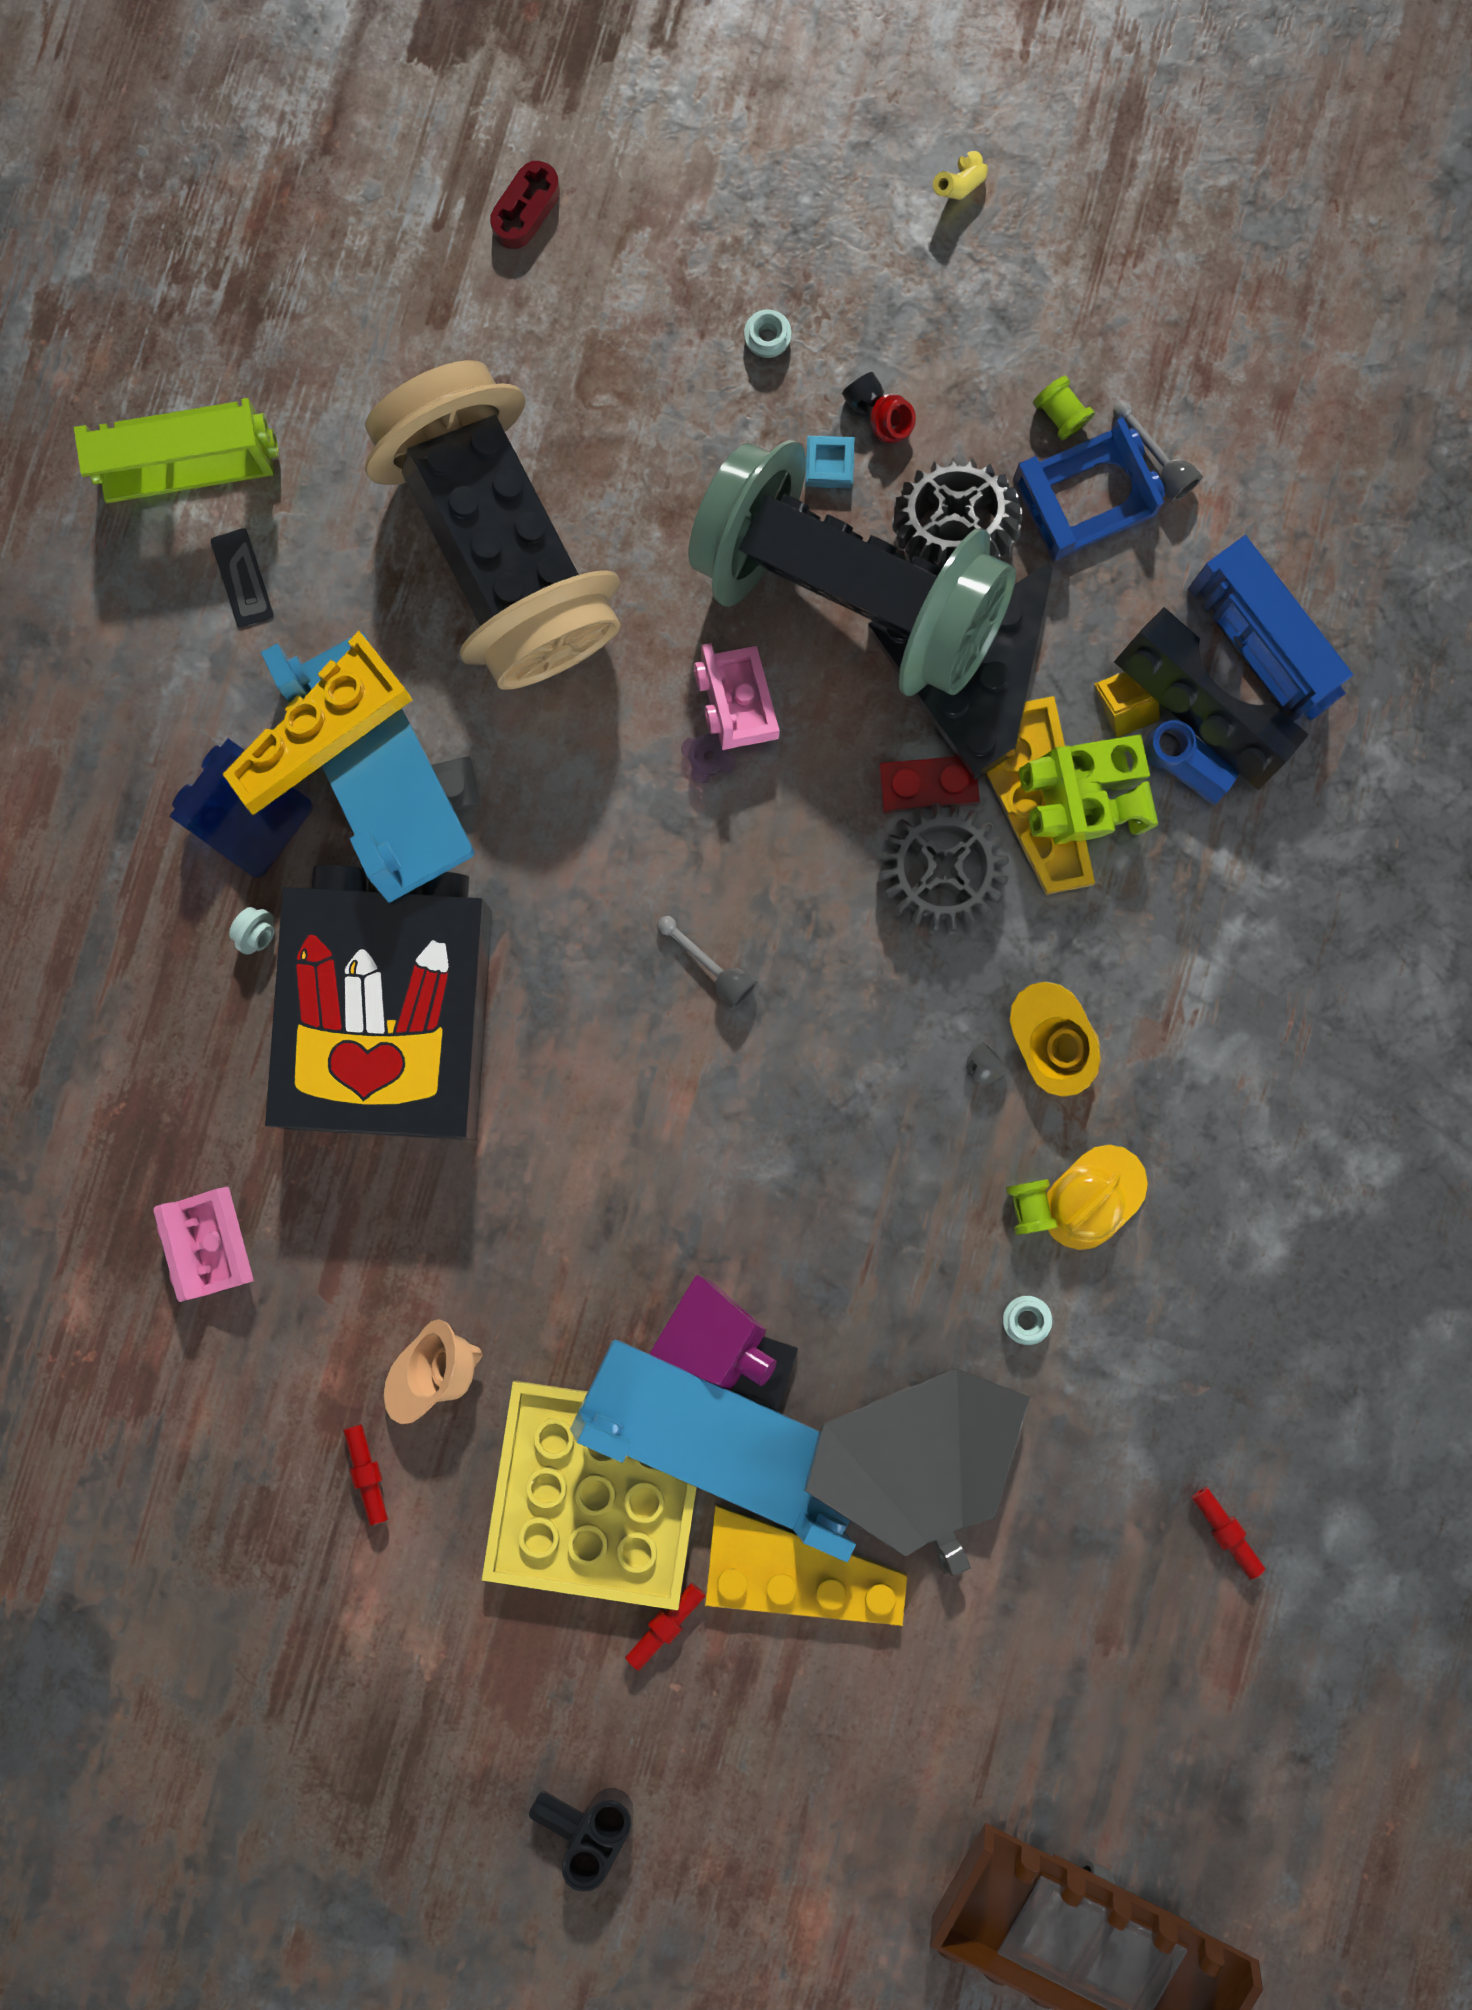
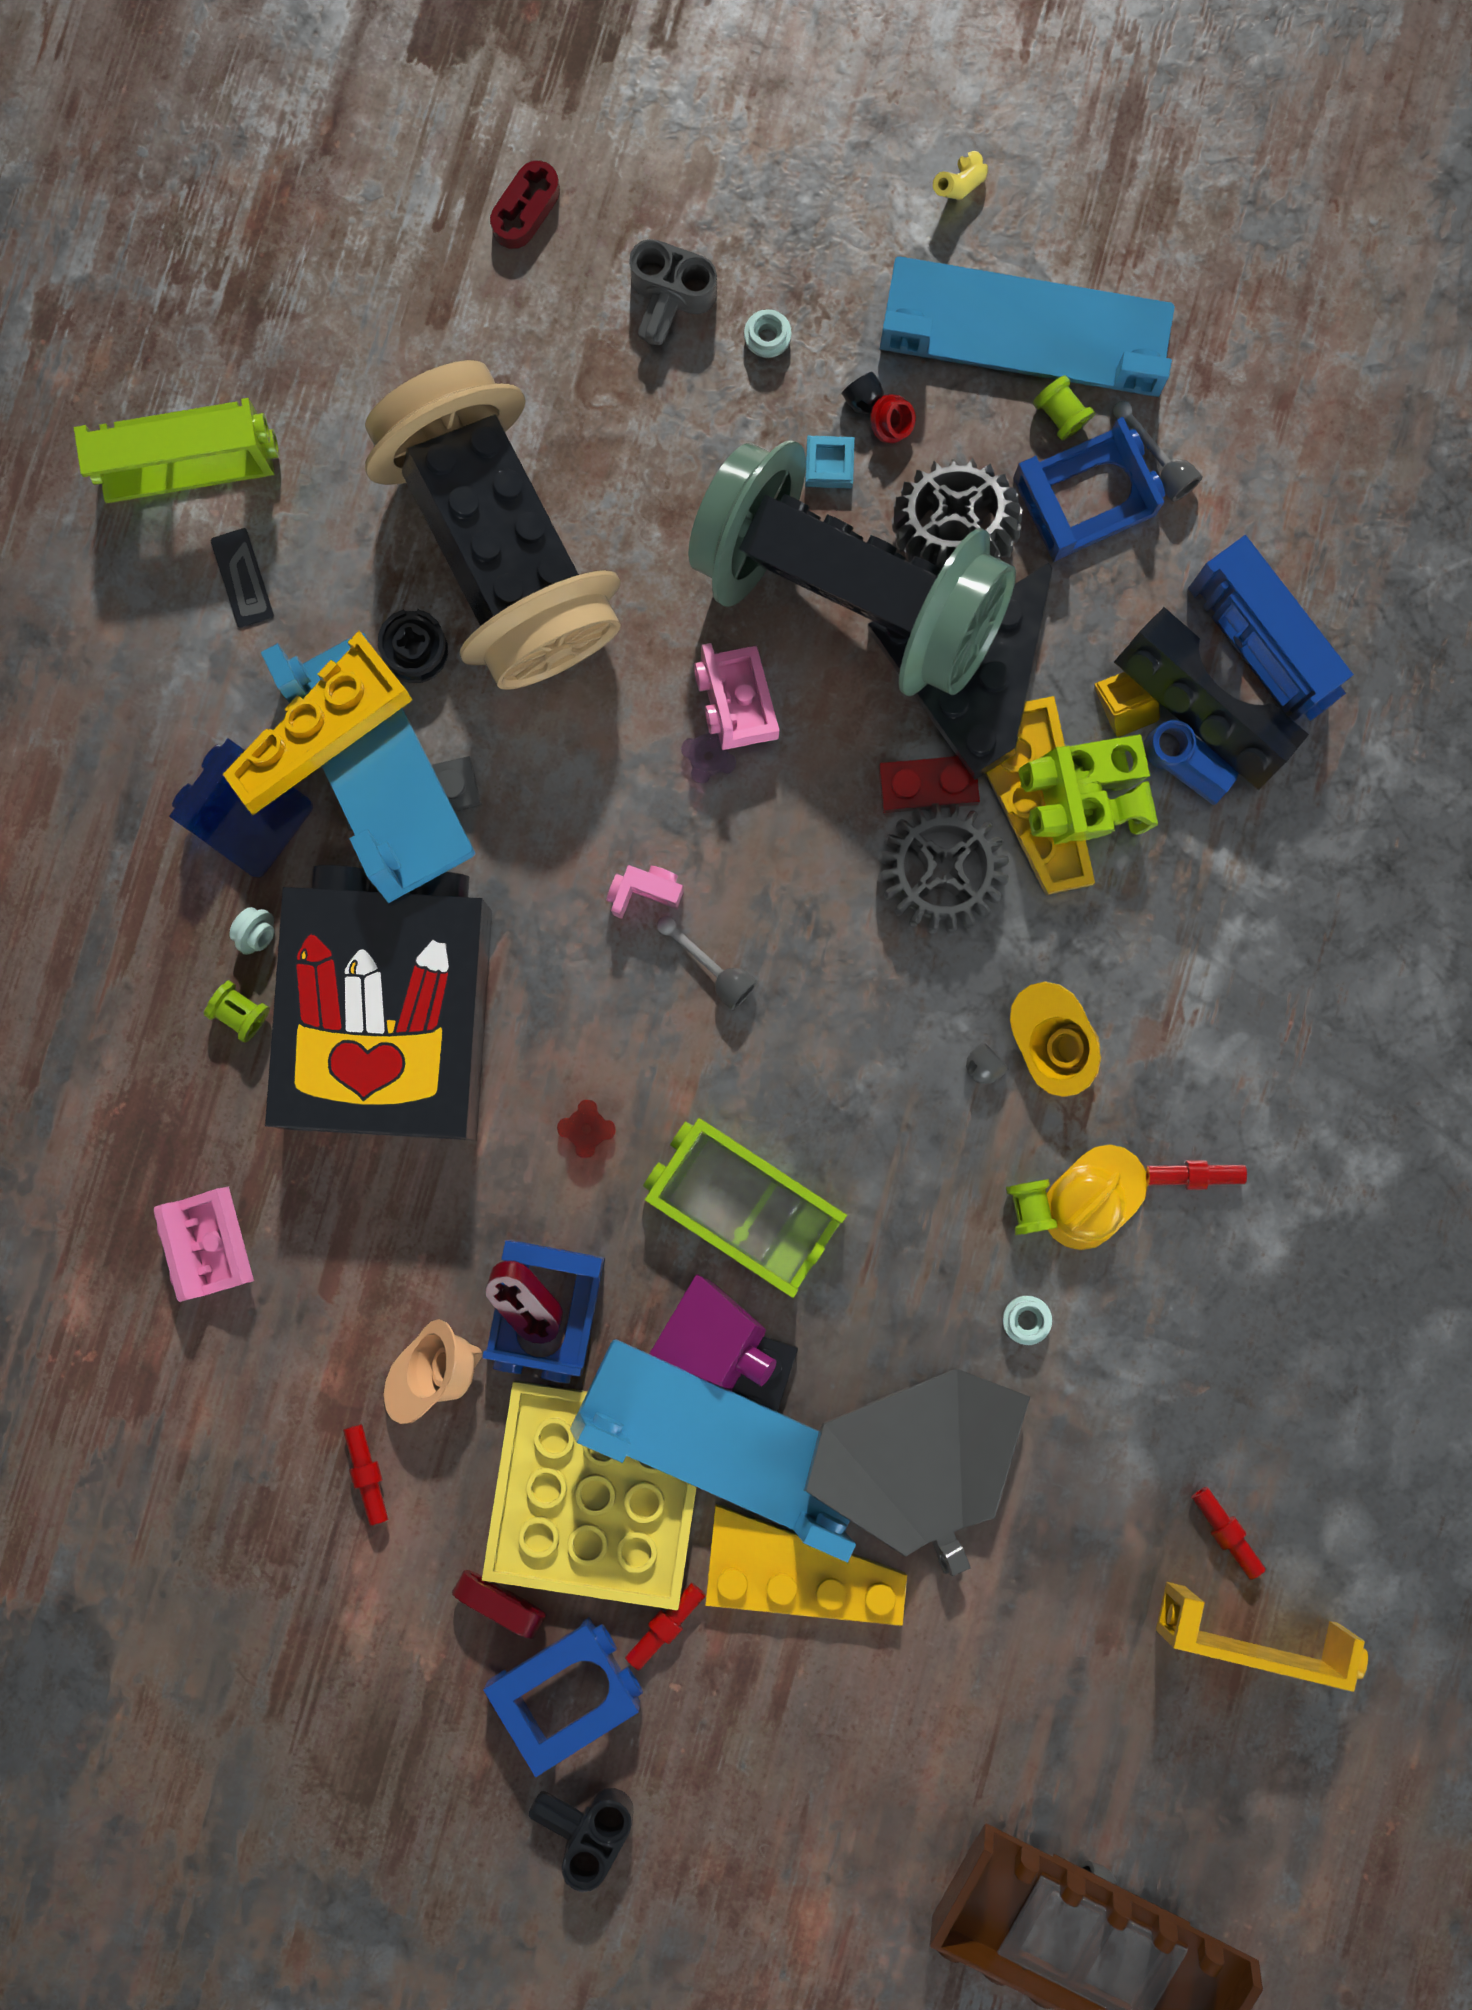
(236, 1011): none -> lime bush
(413, 646): none -> black wheel
(498, 1604): none -> dark red beam
(528, 1300): none -> dark red beam
(571, 1356): none -> blue panel
(582, 1644): none -> blue panel
(600, 1128): none -> clear red plate
(655, 885): none -> bright pink bracket
(667, 287): none -> dark grey beam
(743, 1205): none -> clear door
(1028, 326): none -> dark azure bracket
(1196, 1175): none -> red bar
(1341, 1661): none -> yellow panel

